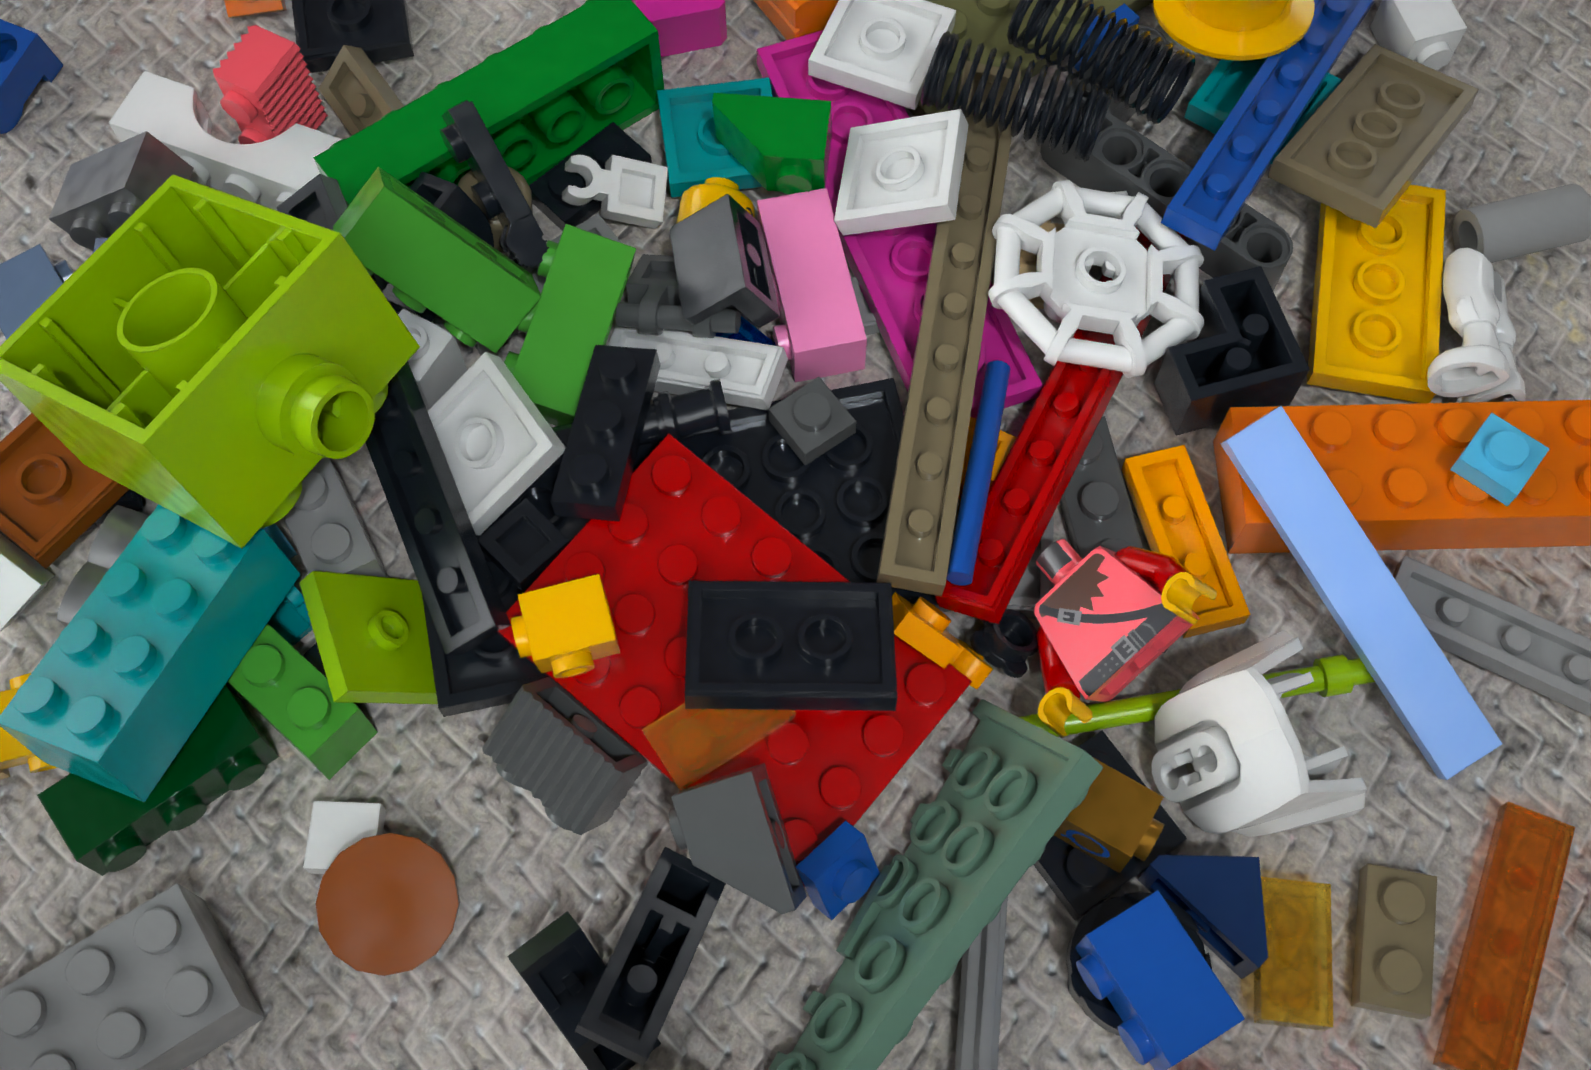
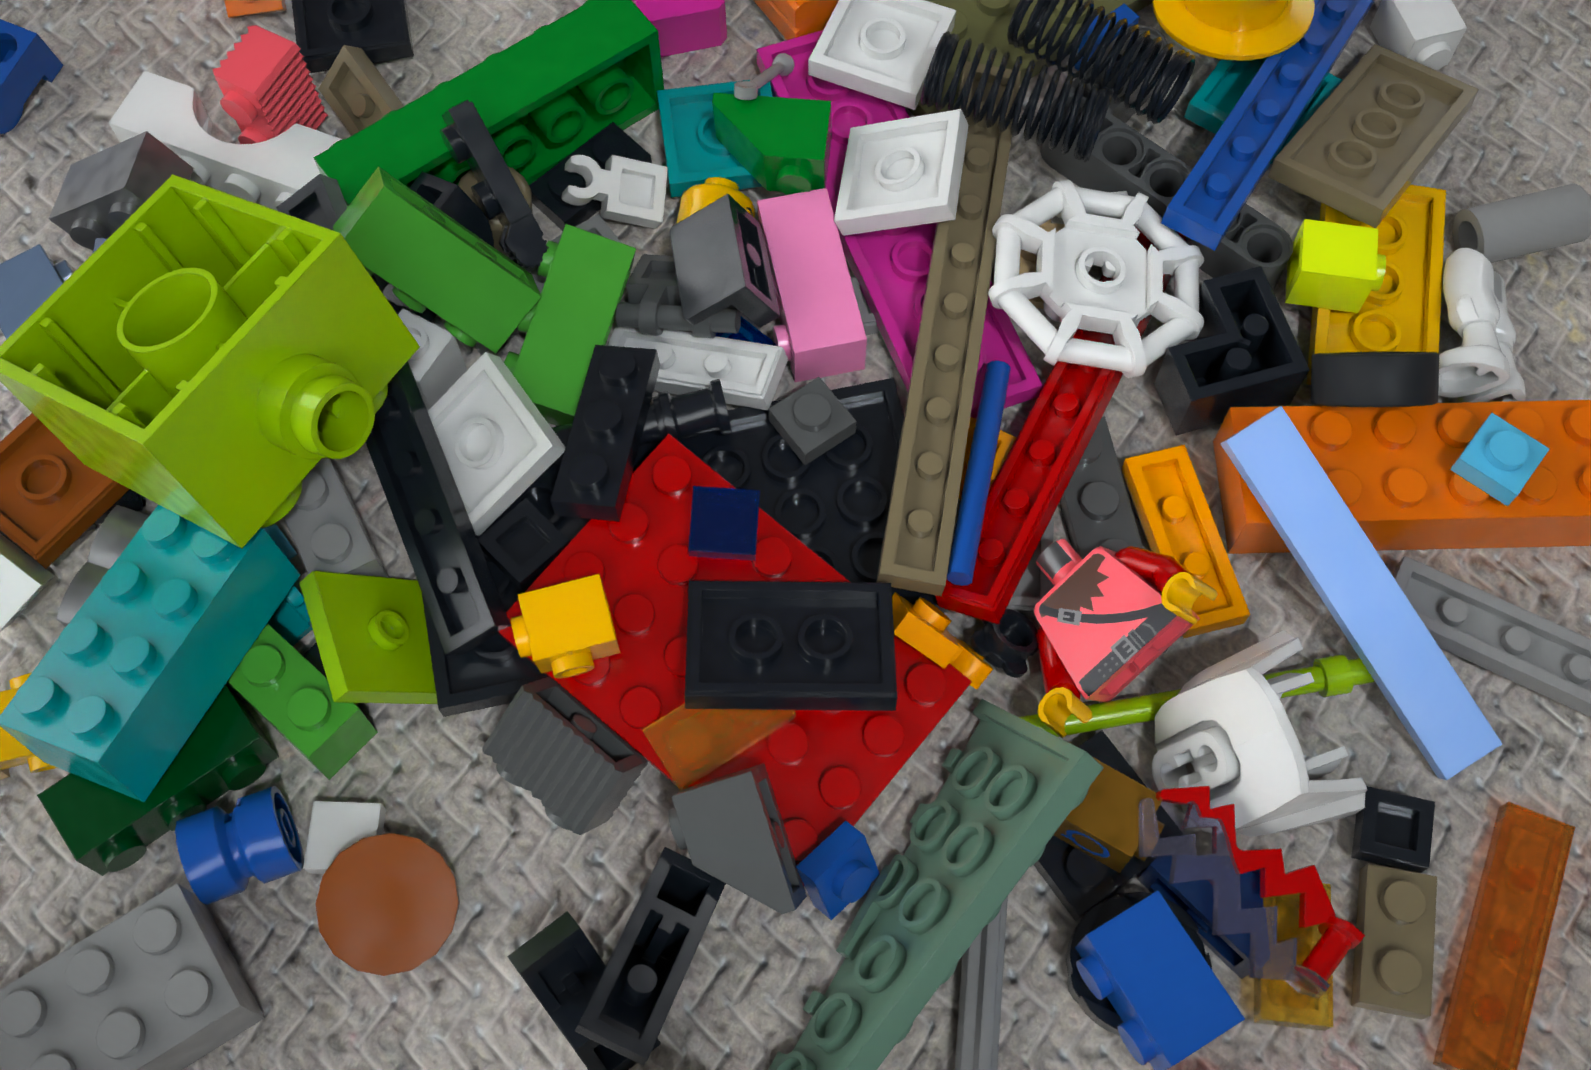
(227, 849): none -> blue wheel
(724, 523): none -> clear blue tile
(747, 90): none -> light grey hinge
(1223, 871): none -> piece
(1334, 266): none -> neon yellow brick
(1375, 379): none -> black tyre
(1394, 830): none -> black plate

